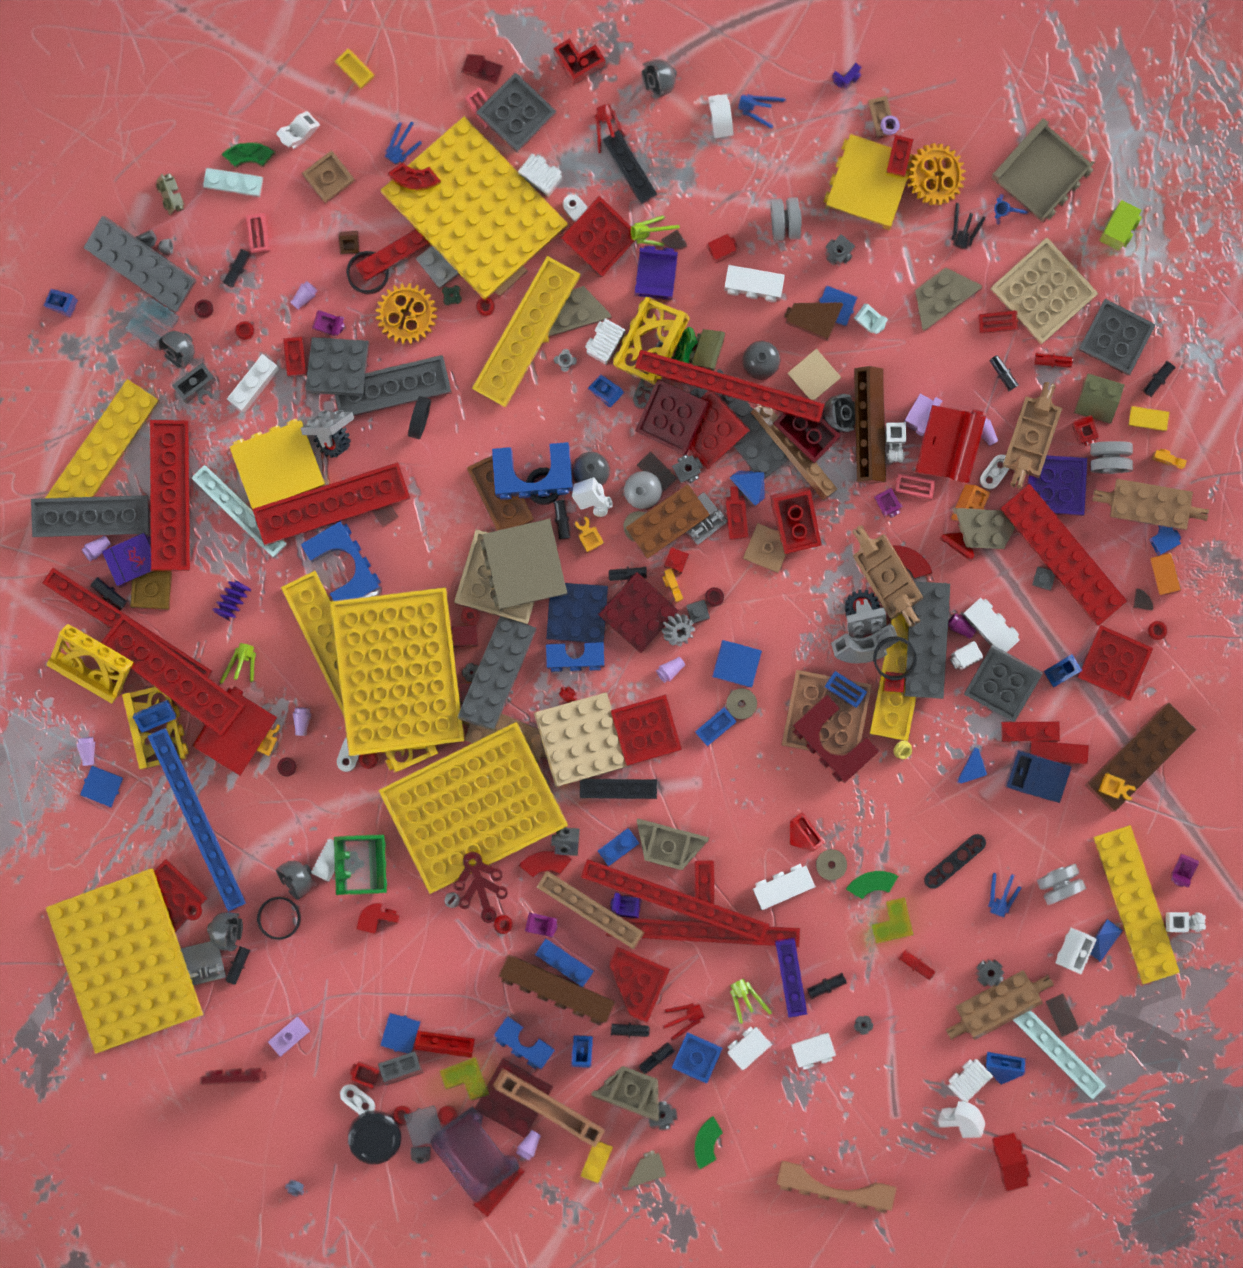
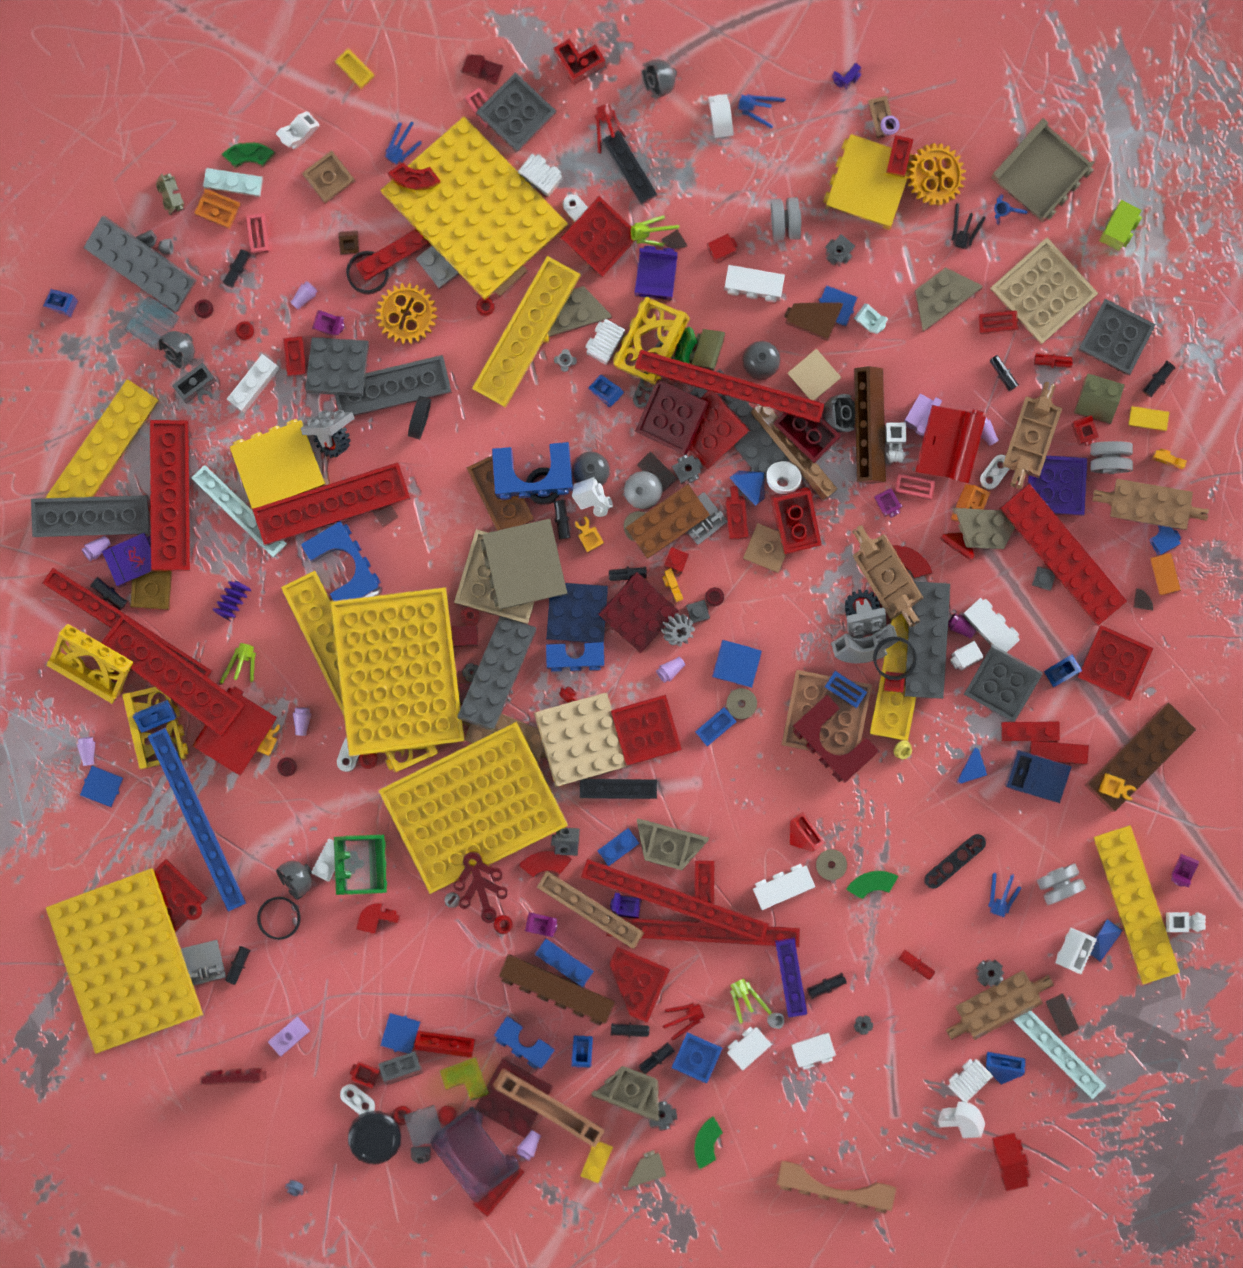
(217, 208): none -> orange plate
(225, 930): dark grey cylinder -> none
(451, 300): clear green plate -> none
(776, 1020): none -> light grey hinge
(786, 471): none -> white piece
(898, 925): clear neon green plate -> none
(1163, 628): red plate -> none

